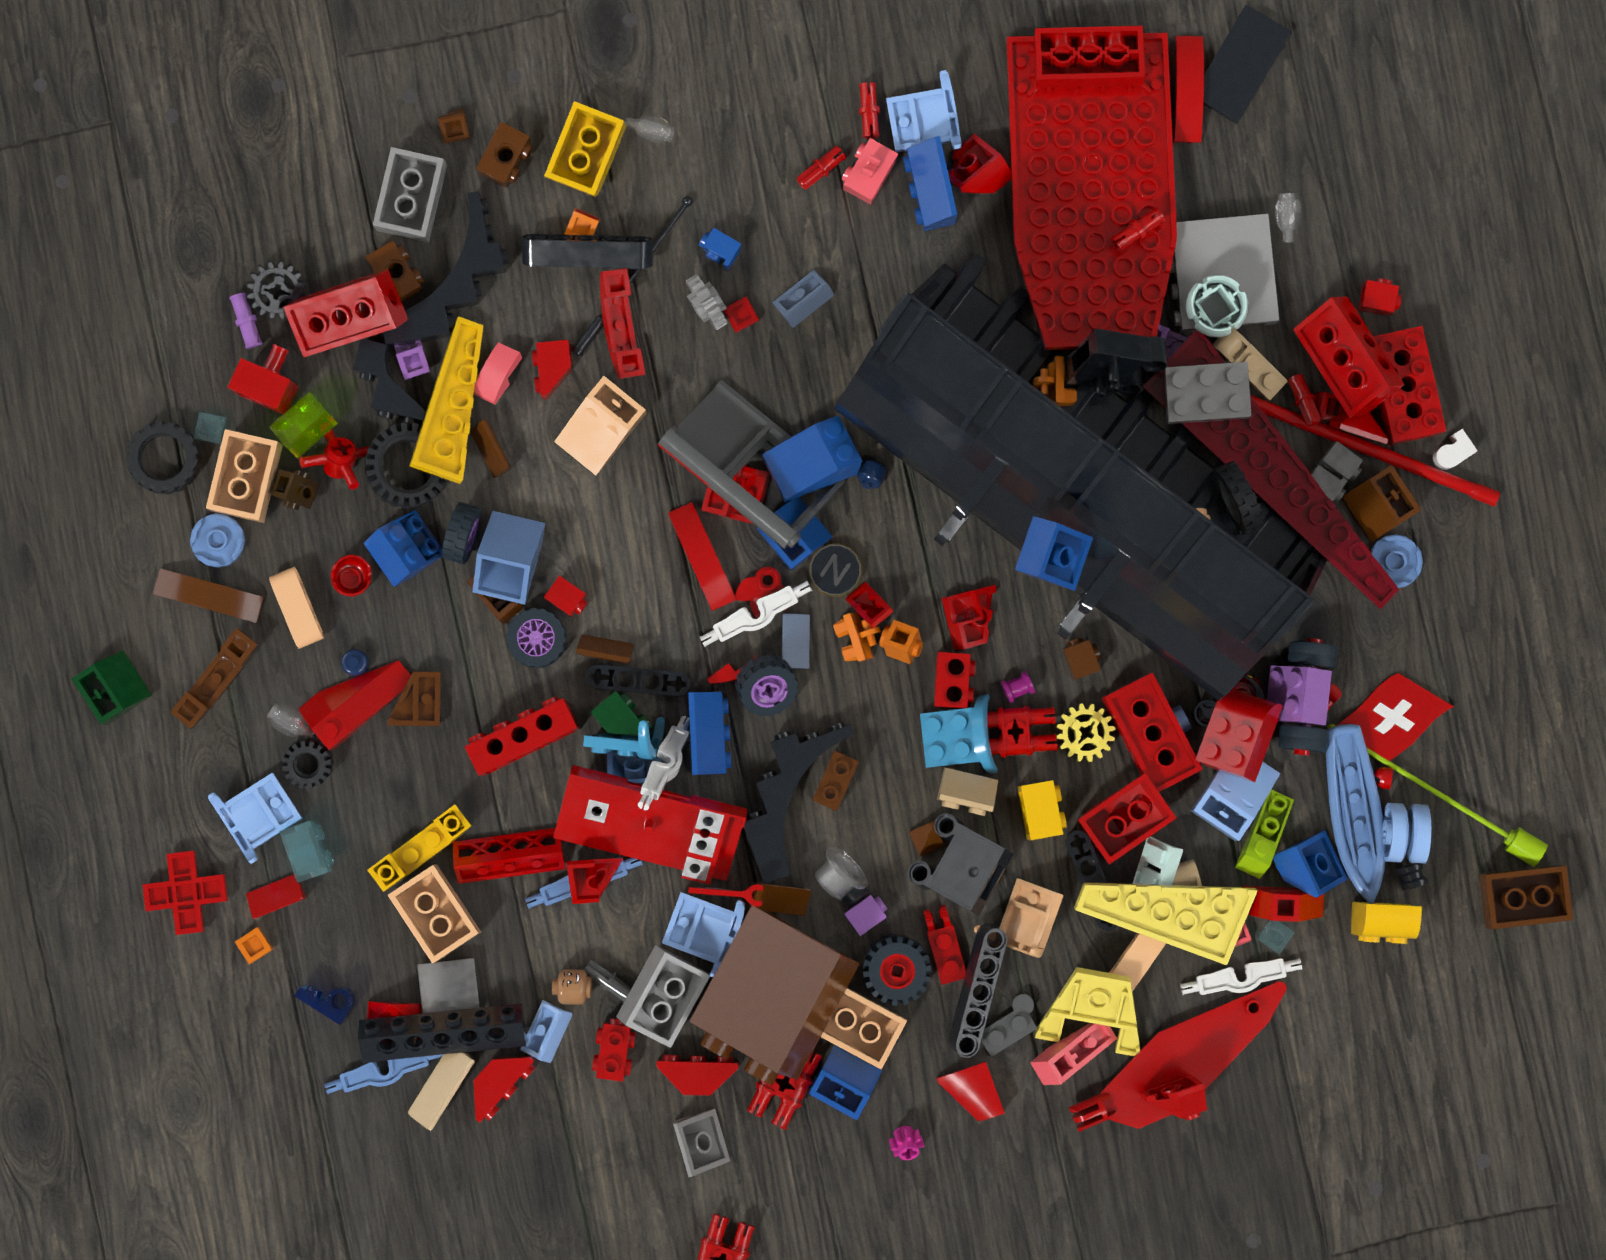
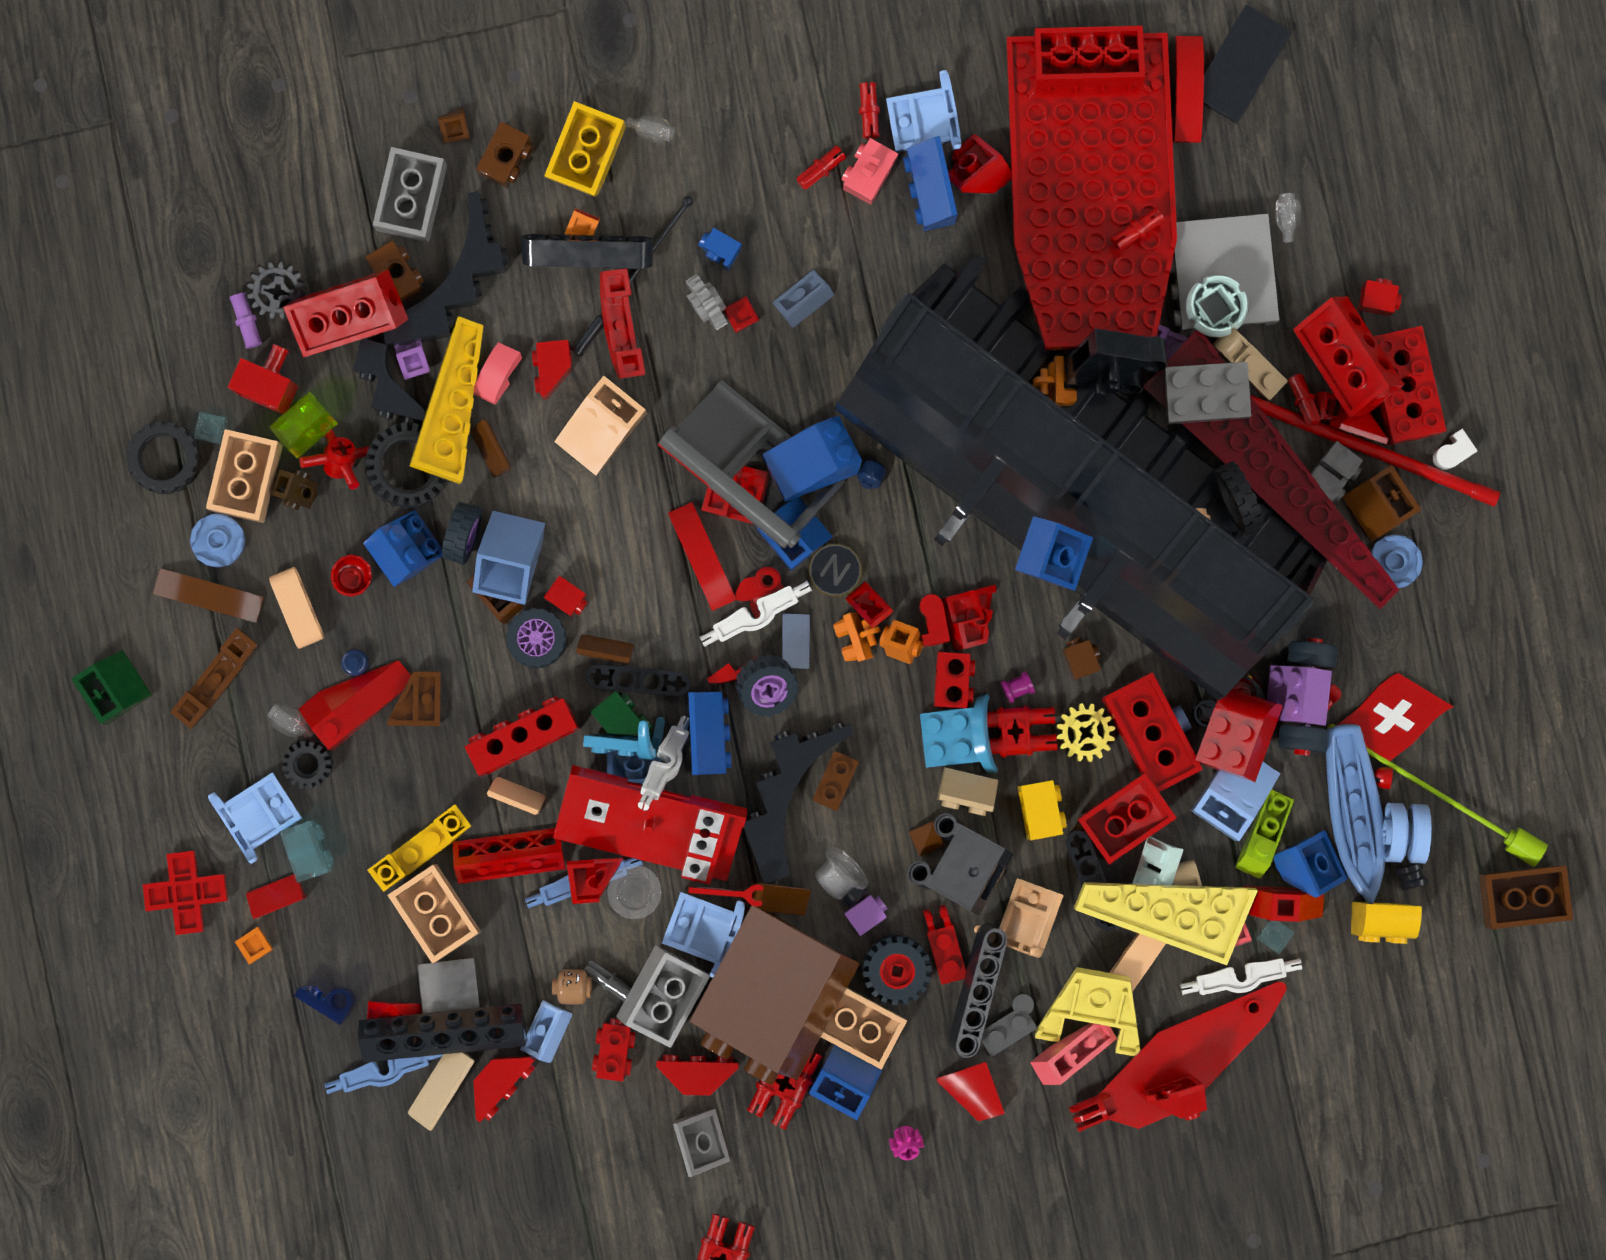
(516, 795): none -> light nougat slope
(634, 892): none -> clear piece
(933, 611): none -> red leg

